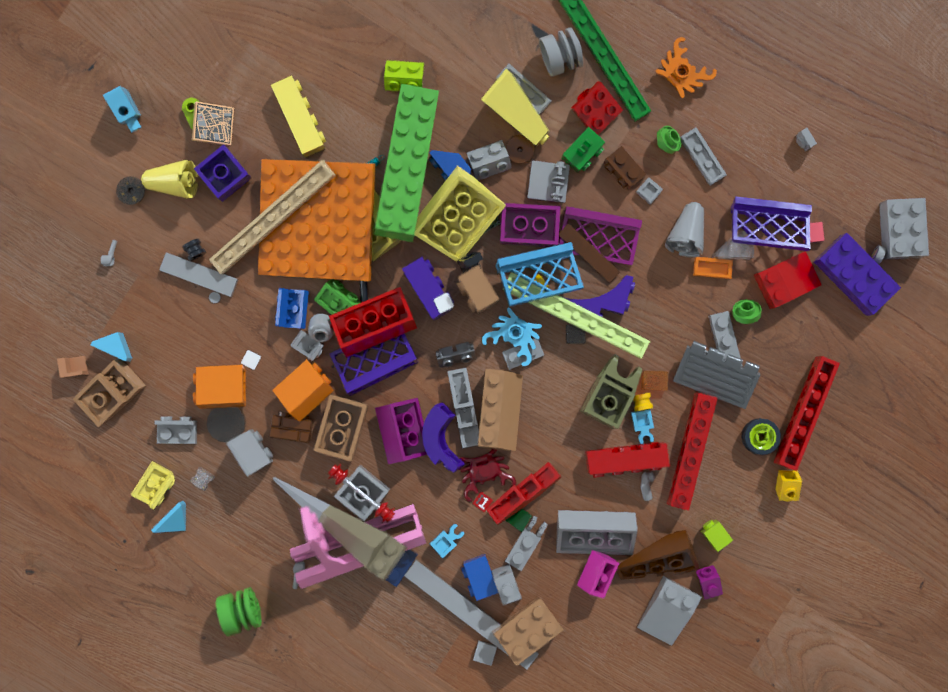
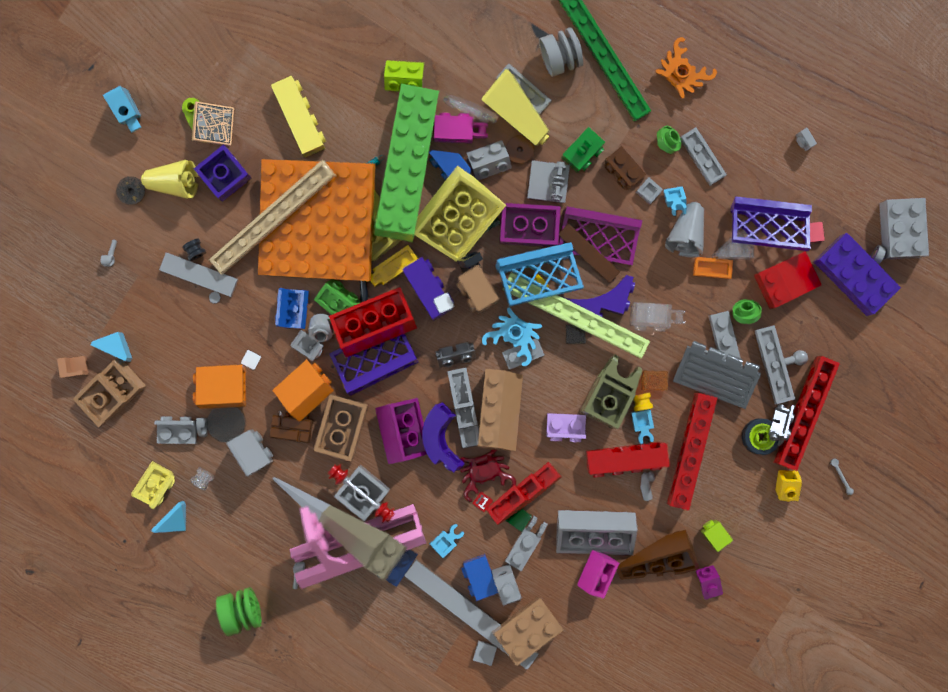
(201, 424): none -> light grey tile
(392, 266): none -> yellow hinge
(457, 128): none -> dark pink brick
(470, 108): none -> clear tile
(566, 426): none -> lavender bracket
(596, 107): red plate -> none
(654, 316): none -> clear brick
(669, 610): light grey slope -> none
(675, 199): none -> medium azure plate
(776, 364): none -> light grey plate
(785, 418): none -> hinge
(834, 462): none -> light grey hinge

